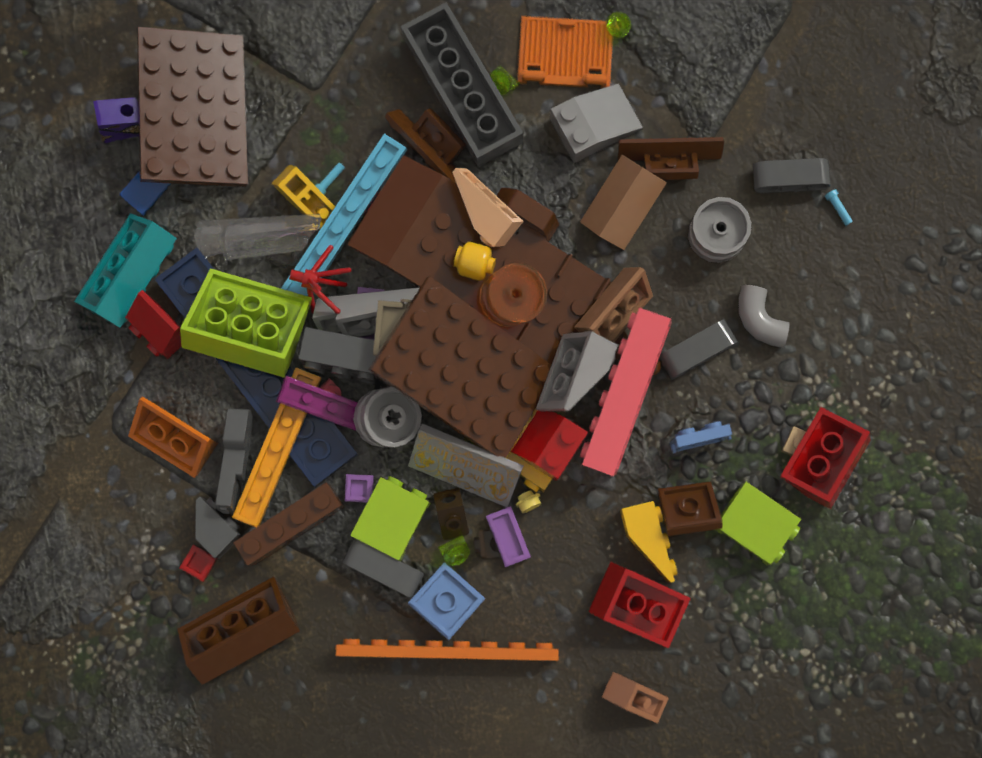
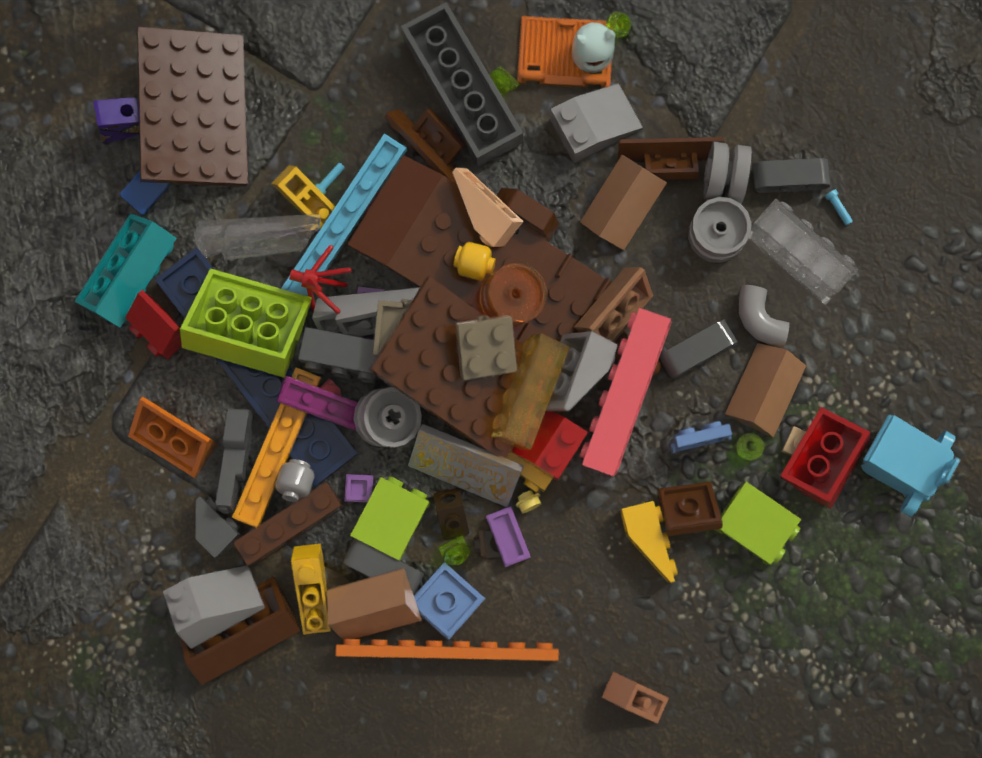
(198, 563): red tile -> none
(212, 603): none -> light grey slope
(295, 480): none -> light grey head
(311, 587): none -> yellow slope
(372, 605): none -> medium nougat slope
(486, 347): none -> dark tan plate
(530, 391): none -> clear yellow brick
(593, 44): none -> light aqua piece
(639, 605): red slope -> none
(727, 173): none -> light grey wheel
(742, 450): none -> clear neon green plate
(765, 388): none -> medium nougat slope
(802, 251): none -> clear brick
(910, 461): none -> medium azure piece

